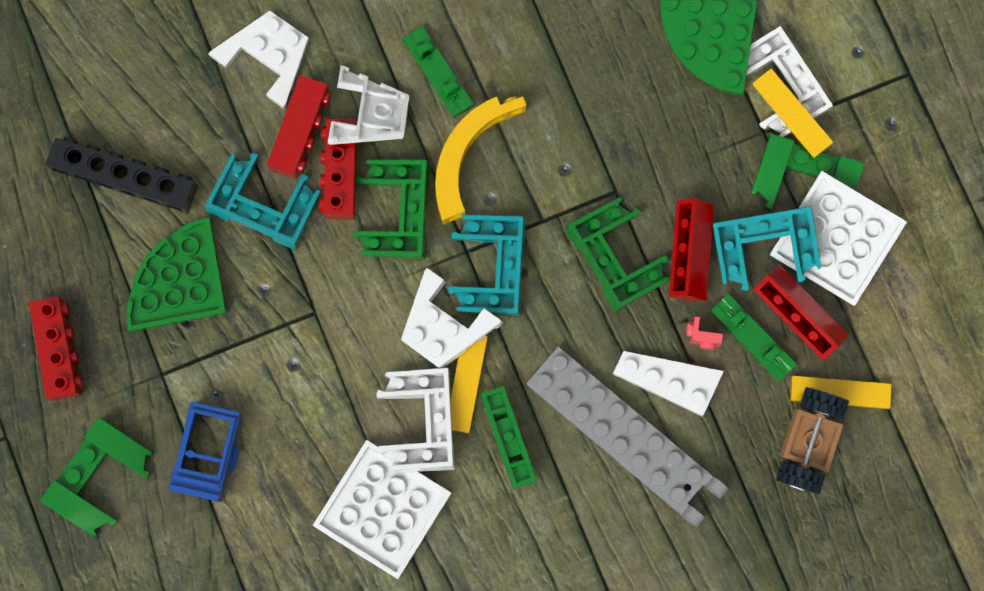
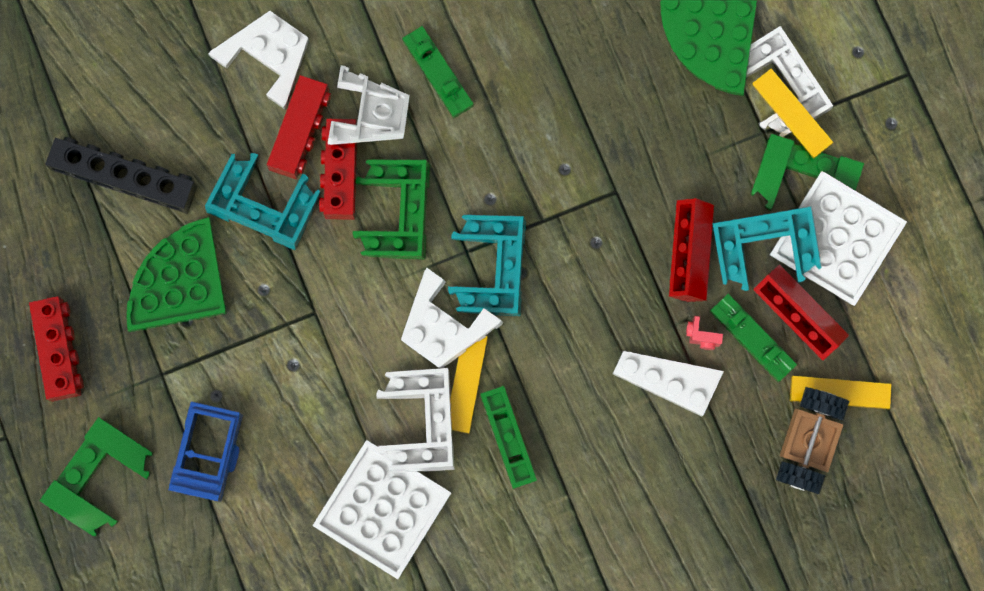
(457, 146): yellow arch -> none
(618, 287): green wedge -> none
(623, 434): light grey hinge -> none

